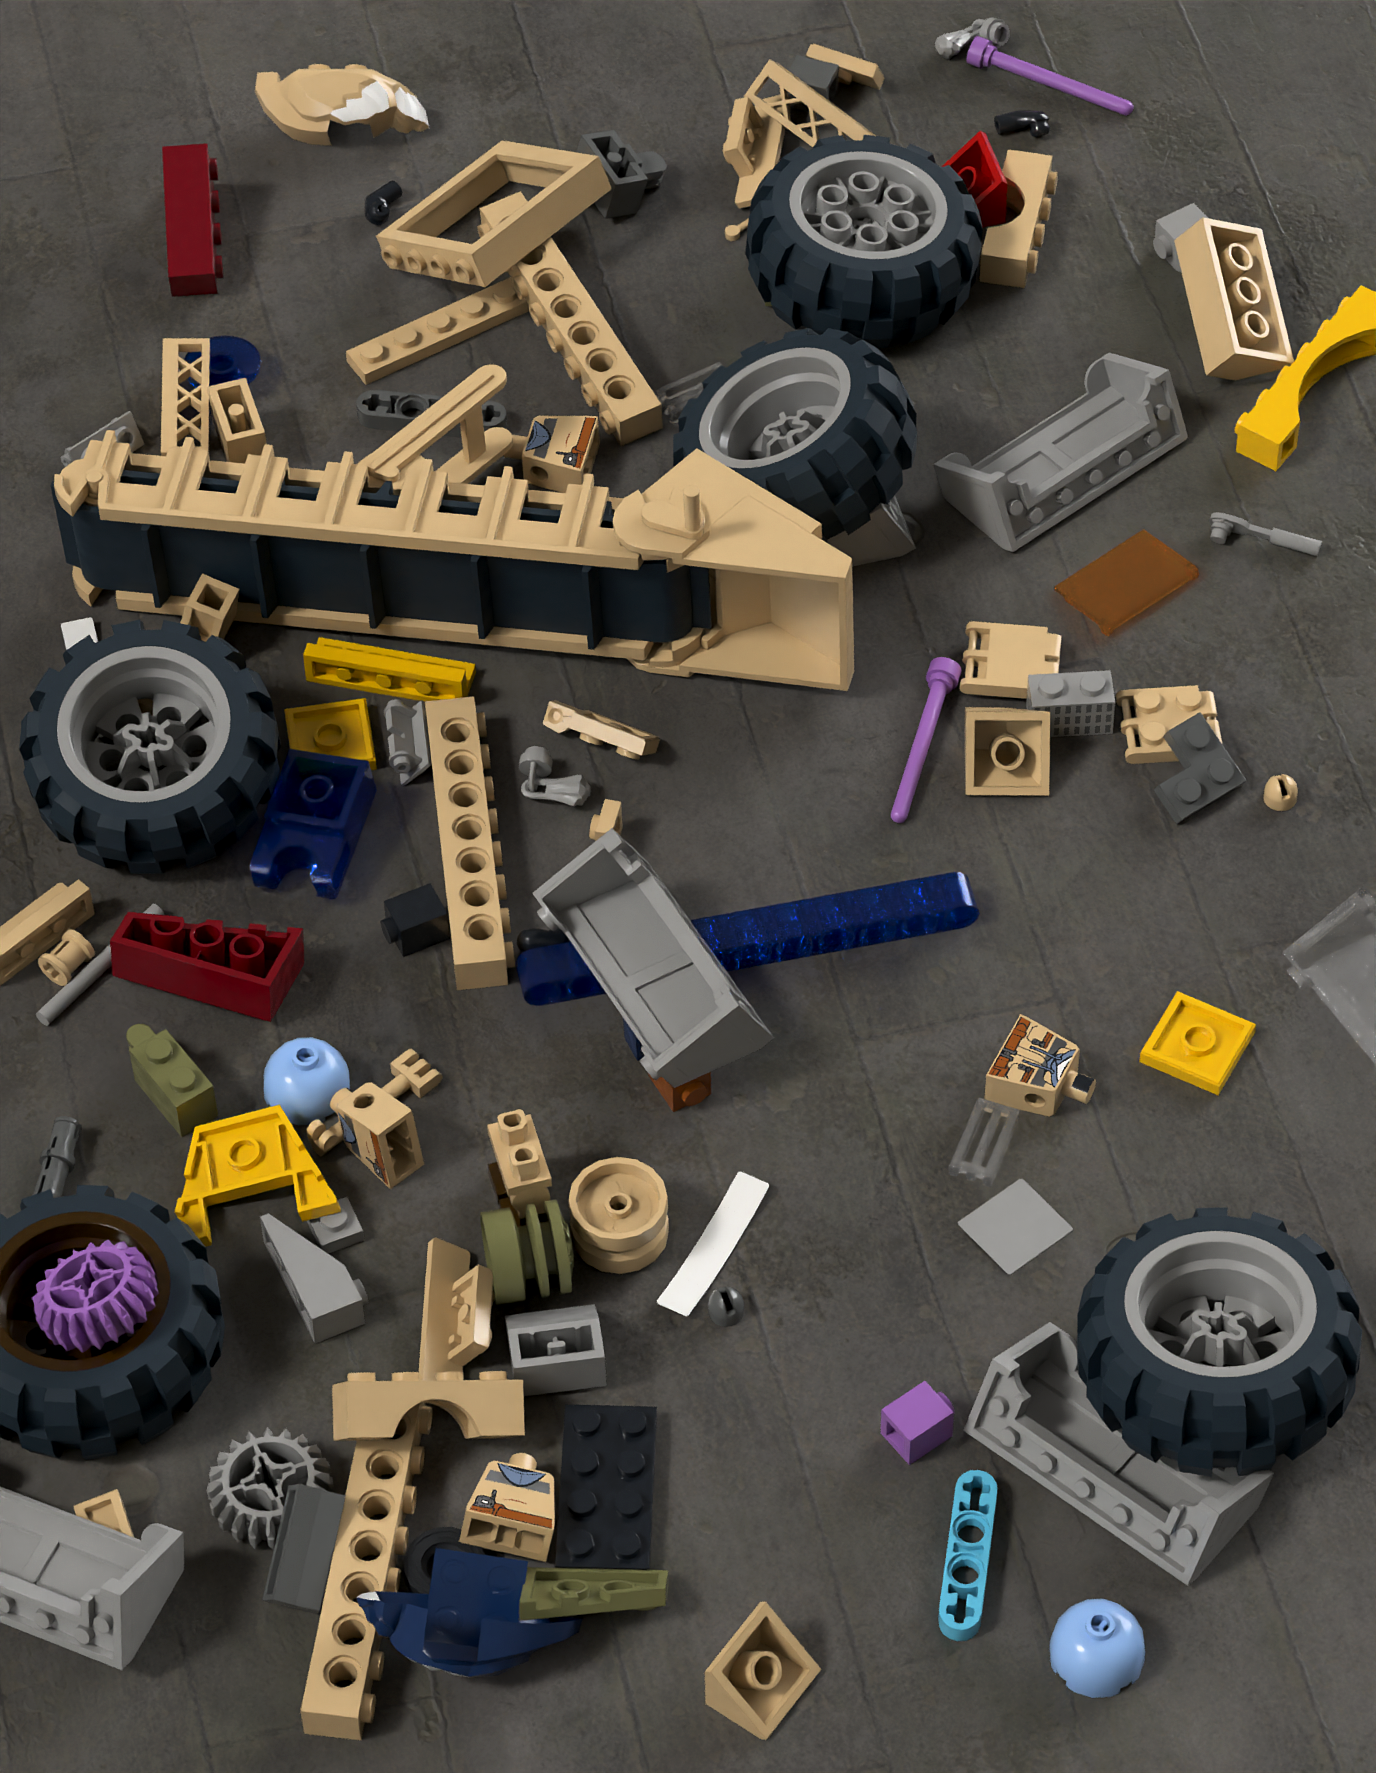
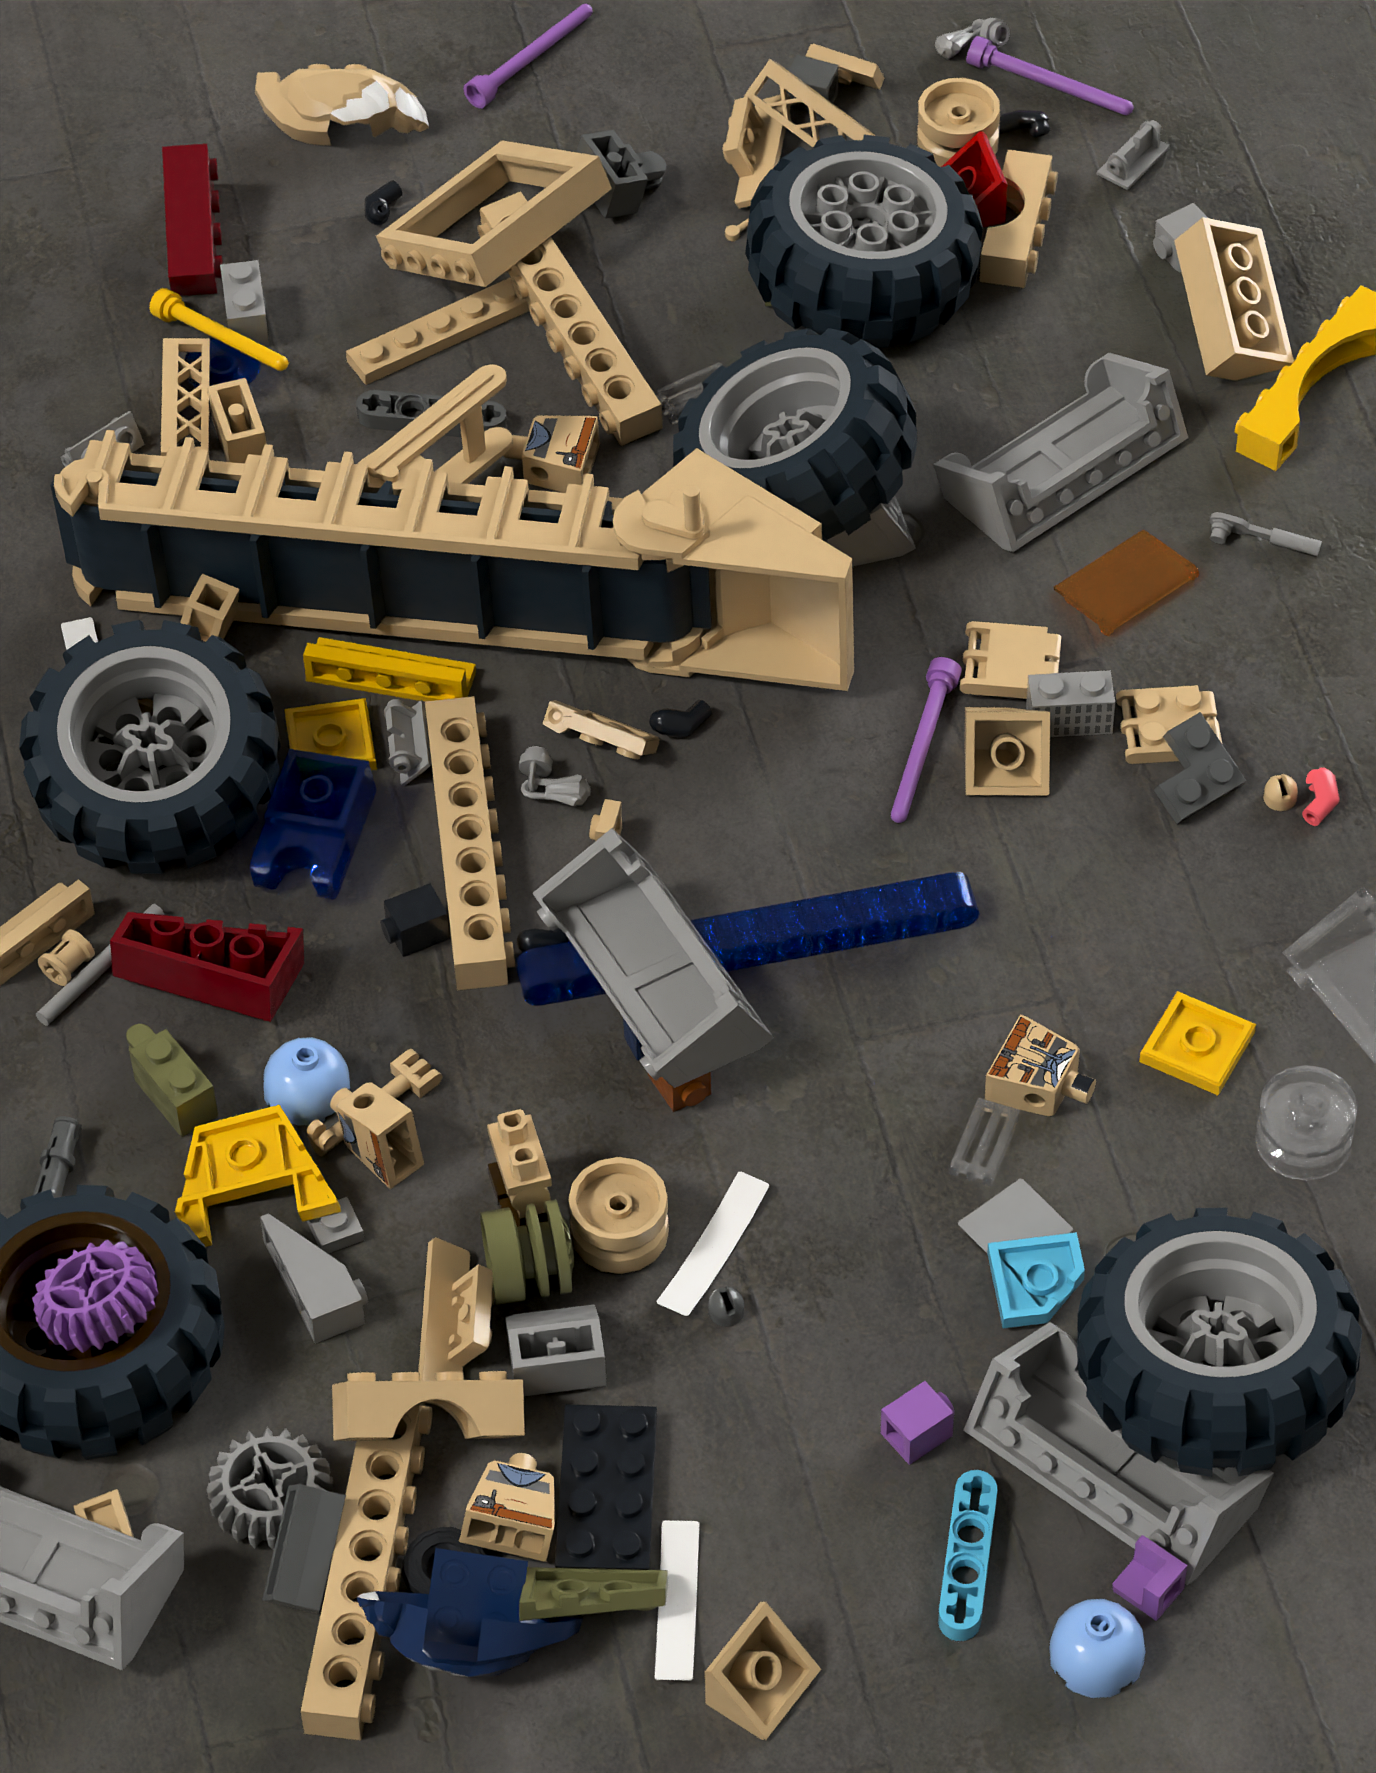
(170, 307): none -> yellow piece
(245, 300): none -> light grey brick
(482, 89): none -> medium lavender piece
(678, 722): none -> black arm
(678, 1617): none -> white sticker
(953, 114): none -> tan wheel
(1034, 1277): none -> medium azure plate
(1135, 156): none -> light grey hinge
(1151, 1578): none -> medium lavender panel
(1306, 1122): none -> clear wheel
(1326, 795): none -> coral arm

